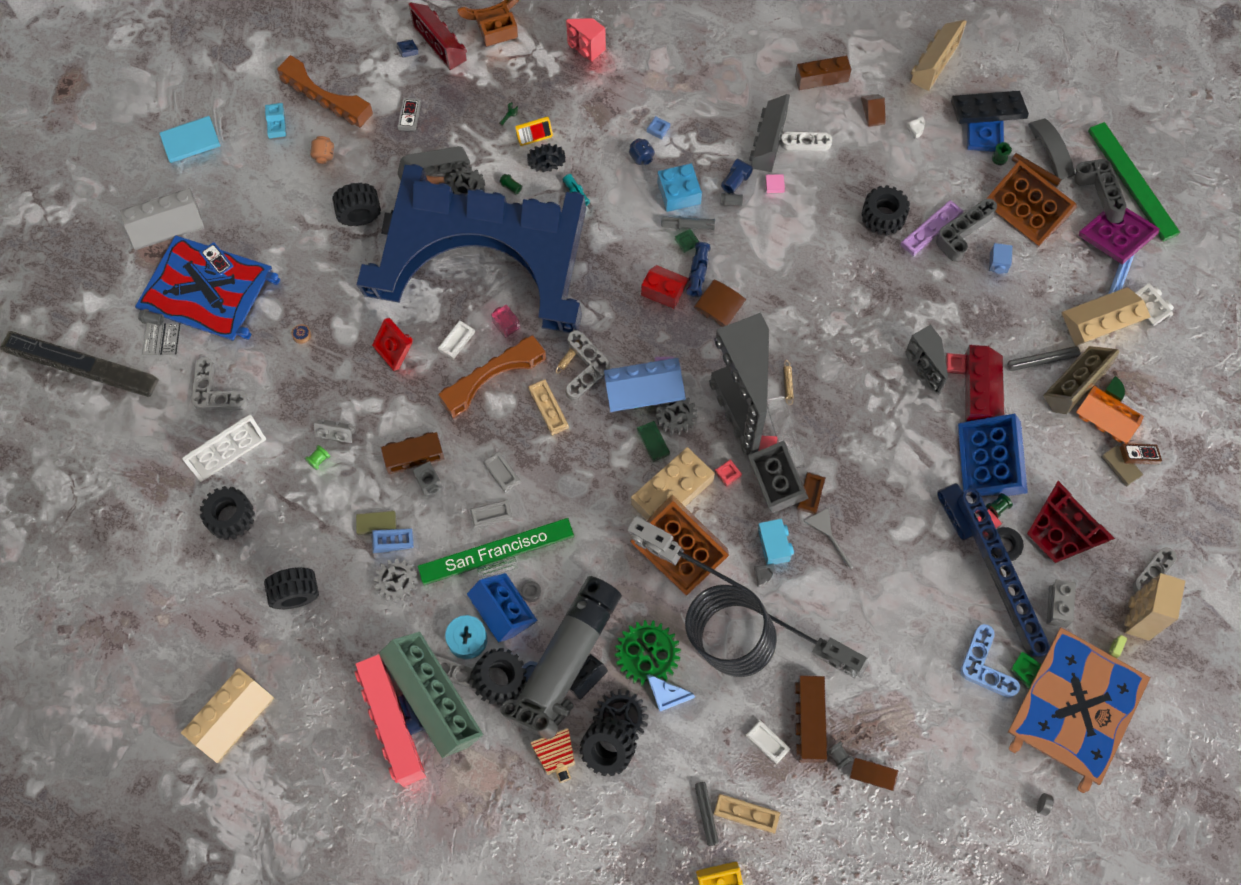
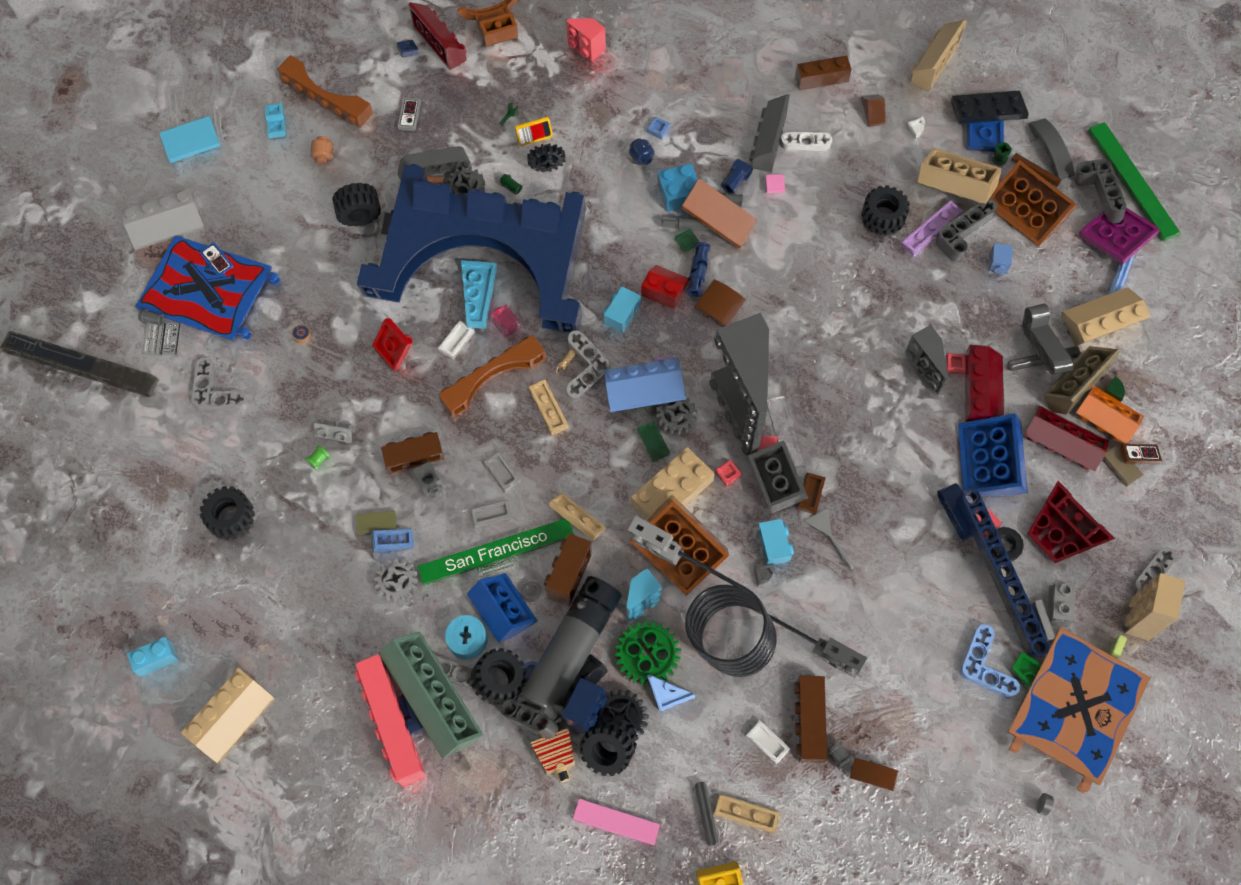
(152, 656): none -> medium azure brick
(224, 448): white slope -> none
(291, 588): black tyre -> none
(478, 290): none -> medium azure wing
(568, 569): none -> reddish brown brick
(573, 186): teal pin -> none
(577, 516): none -> tan tile
(584, 706): none -> dark blue slope
(616, 822): none -> bright pink tile
(621, 309): none -> medium azure brick
(643, 593): none -> medium azure slope
(718, 213): none -> tile
(788, 384): tan piece -> none
(959, 175): none -> tan brick
(999, 505): dark green bush -> none
(1043, 619): none -> light grey tile
(1044, 340): none -> dark grey beam
(1066, 438): none -> dark red slope
(1155, 304): white bracket -> none

